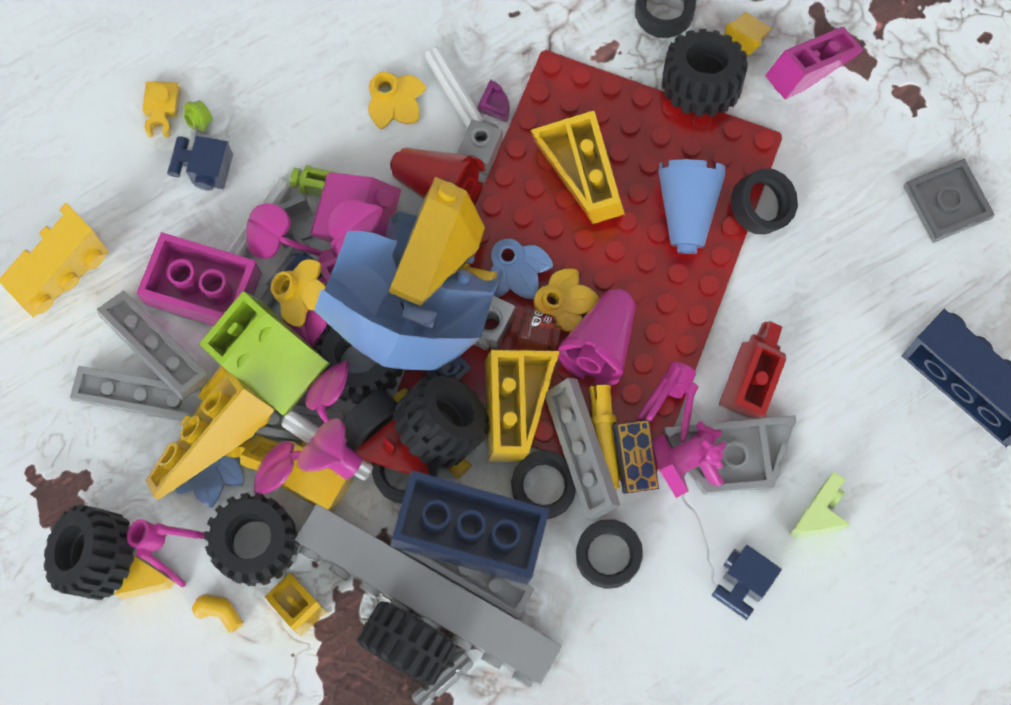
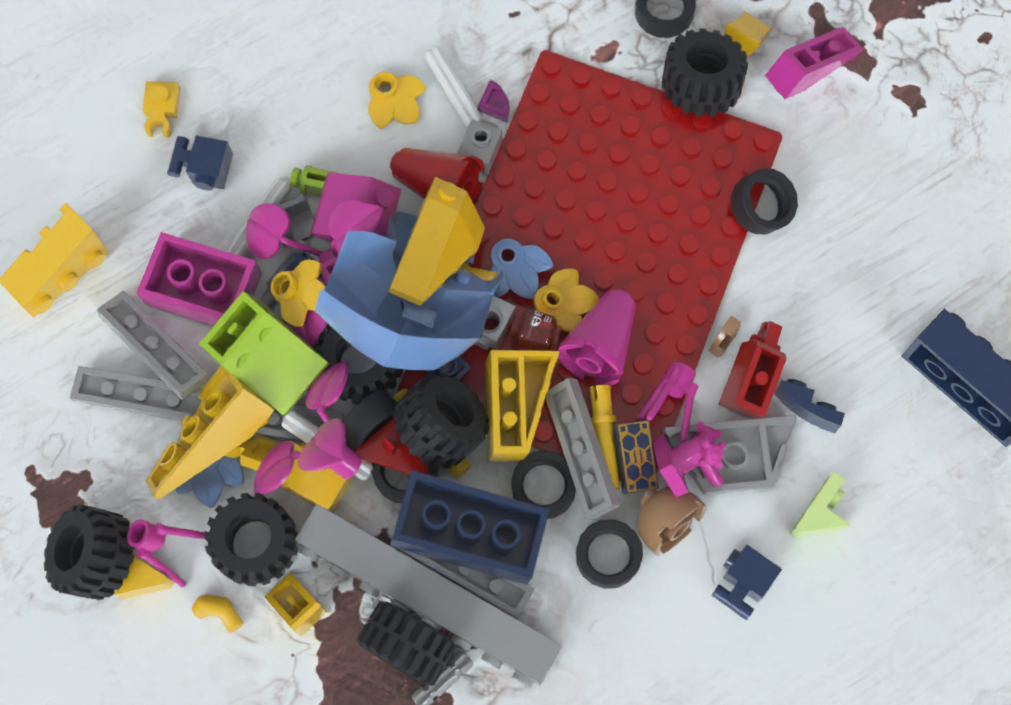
(197, 115): lime plate -> none
(581, 161): yellow wedge -> none
(667, 518): none -> medium nougat cylinder
(690, 201): medium blue cone -> none
(725, 337): none -> medium nougat tile
(798, 399): none -> dark blue slope
(948, 200): flat silver tile -> none

